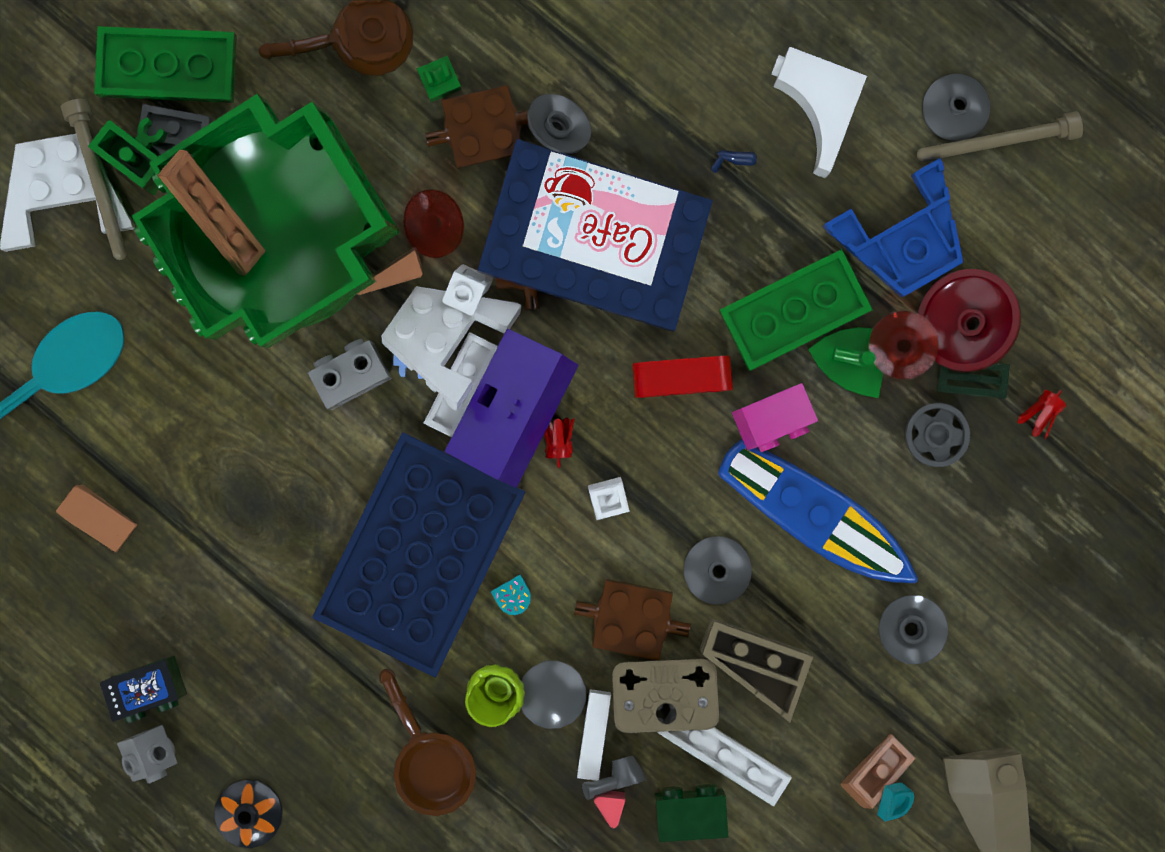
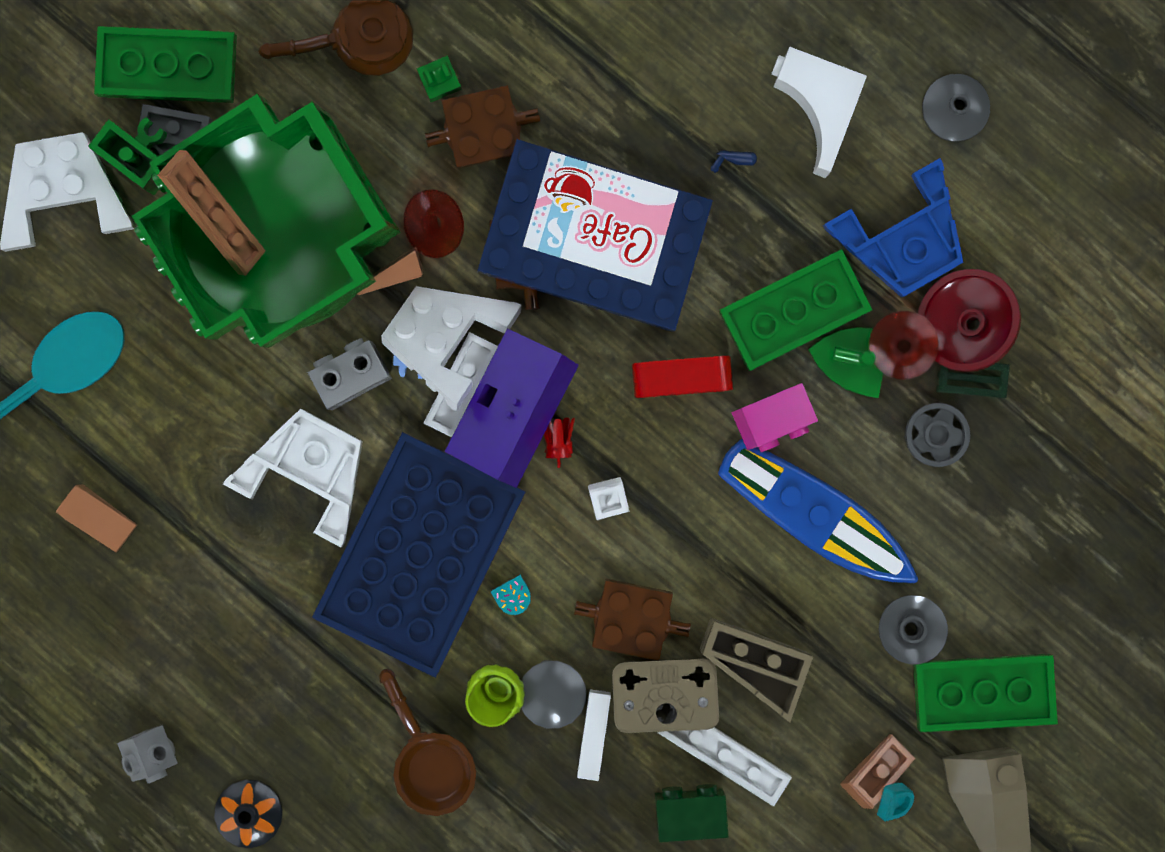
(77, 114): dark tan piece -> none
(144, 688): brick -> none
(314, 457): none -> white wing
(466, 289): white bracket -> none
(559, 123): dark grey dish -> none
(611, 806): coral slope -> none
(624, 773): dark grey bar -> none
(702, 560): dark grey dish -> none
(985, 693): none -> green plate
(1050, 405): red piece -> none
(1066, 127): dark tan piece -> none

